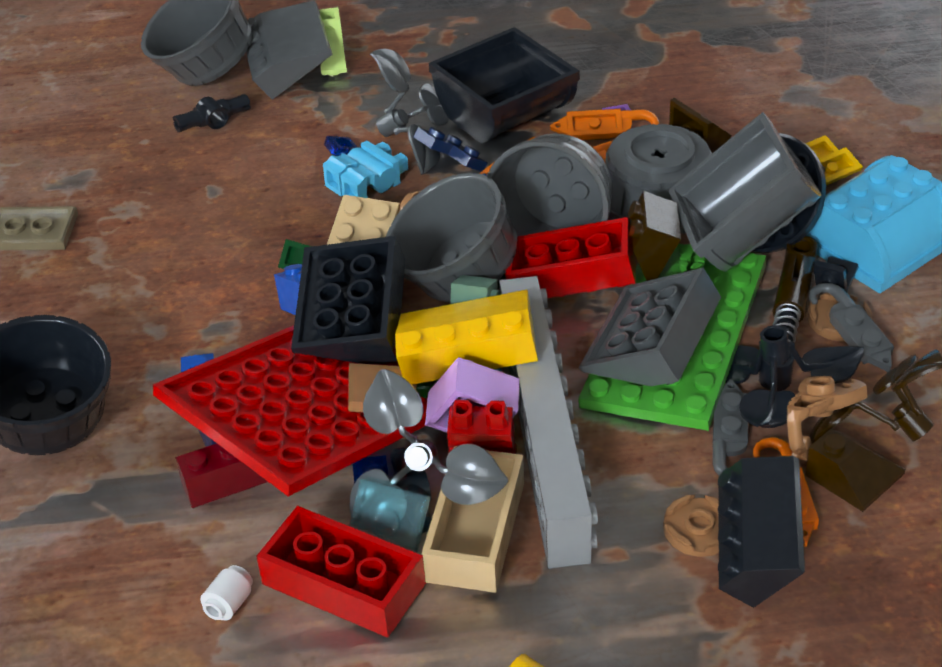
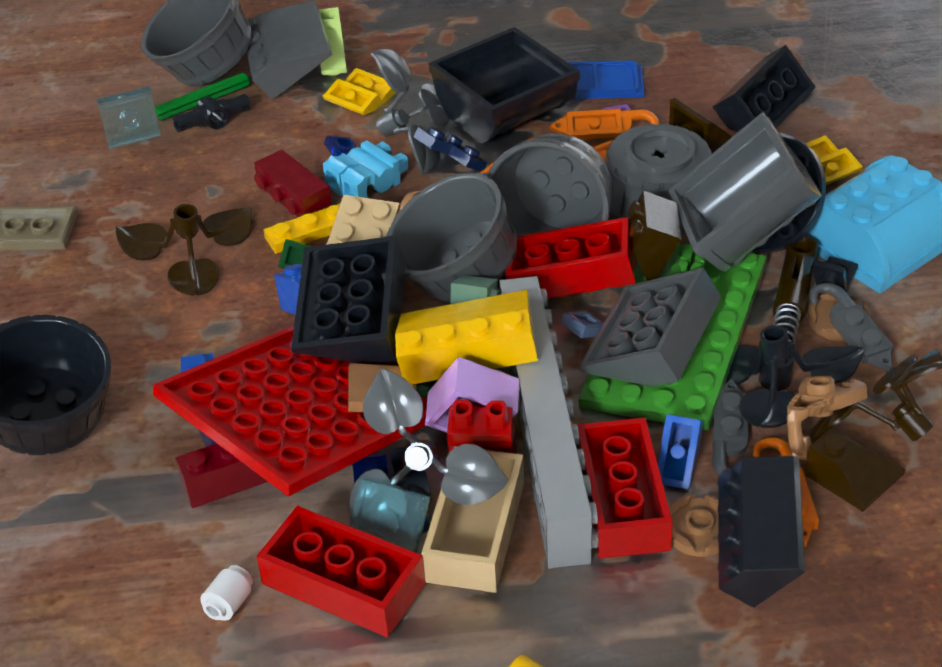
(128, 117): none -> clear light blue tile
(191, 99): none -> green axle
(191, 276): none -> dark brown plant
(291, 184): none -> dark red brick
(302, 229): none -> yellow plate
(360, 92): none -> yellow slope
(582, 323): none -> sand blue tile
(609, 79): none -> blue piece
(625, 488): none -> red brick
(679, 450): none -> blue slope
(769, 87): none -> black slope

